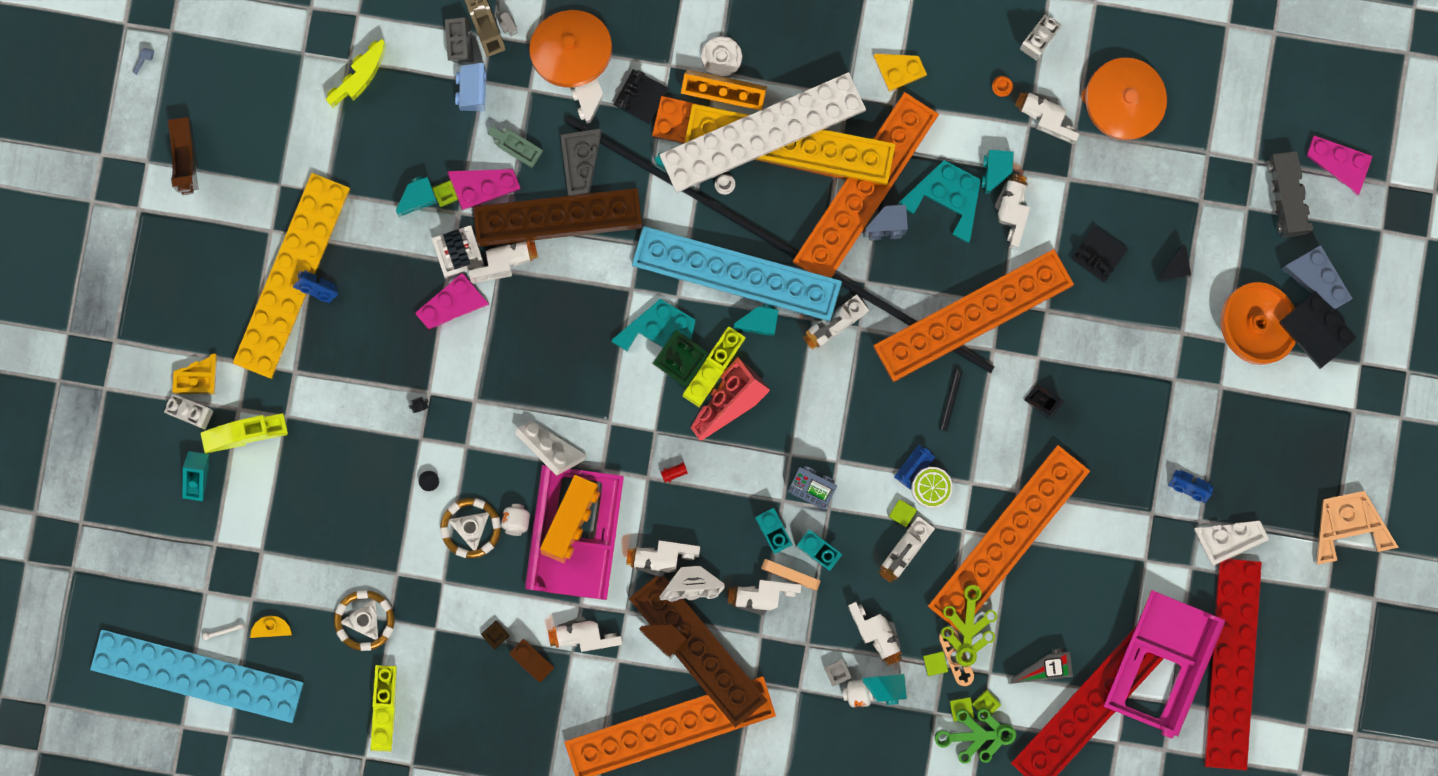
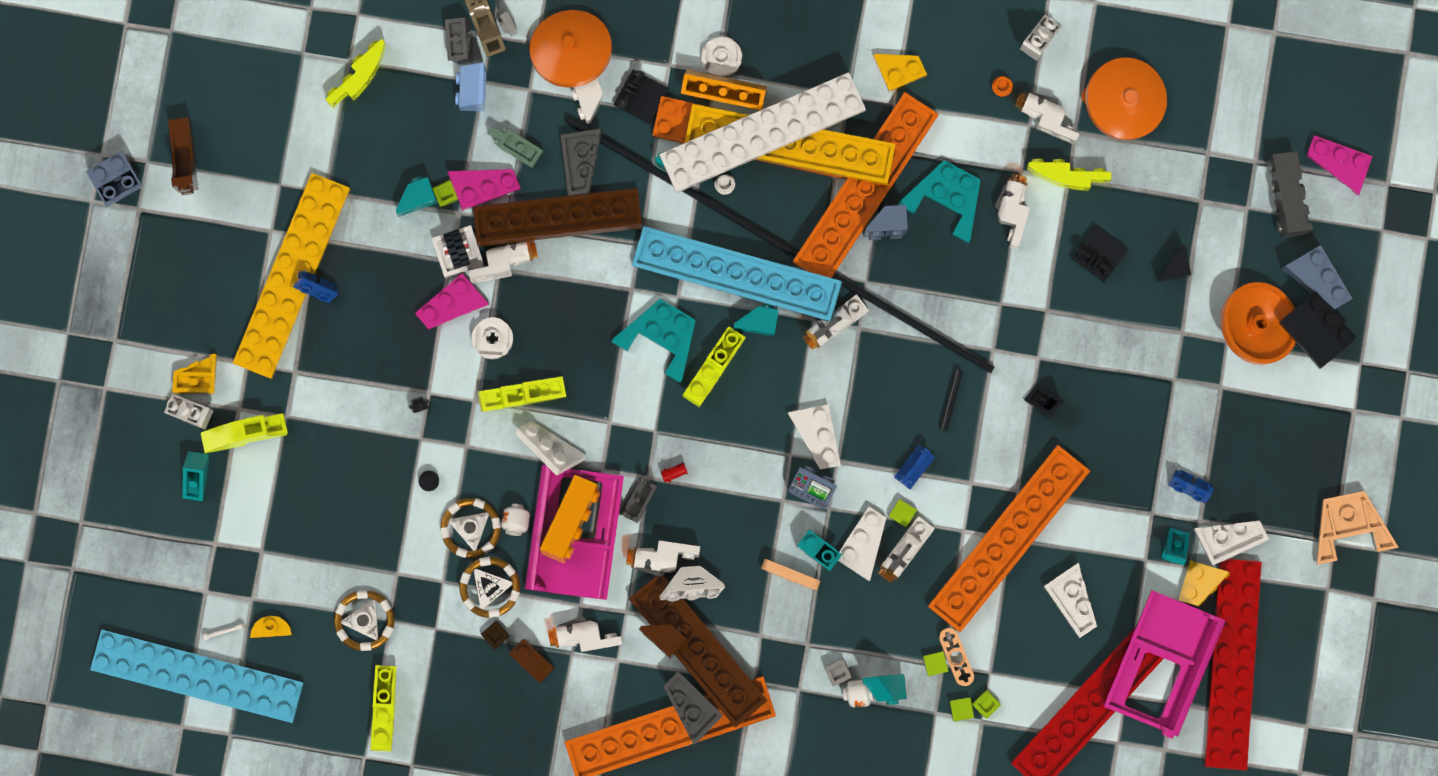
(114, 178): none -> sand blue slope
(145, 54): sand blue hand -> none
(484, 329): none -> white plate
(489, 587): none -> piece
(521, 394): none -> neon yellow slope
(638, 500): none -> dark grey hinge
(680, 358): dark green plate -> none
(692, 707): none -> dark grey wing
(735, 395): coral wedge -> none
(761, 599): white plate -> none
(773, 531): teal slope -> none
(818, 434): none -> white wing
(863, 544): none -> white wing
(879, 631): white plate -> none
(931, 487): tile -> none
(968, 629): lime plant -> none
(973, 315): orange plate -> none
(979, 736): bright green plant -> none
(998, 168): teal slope -> none
(1048, 667): slope -> none
(1059, 174): none -> neon yellow slope
(1071, 598): none -> white wing
(1176, 546): none -> teal slope
(1200, 583): none -> yellow wing

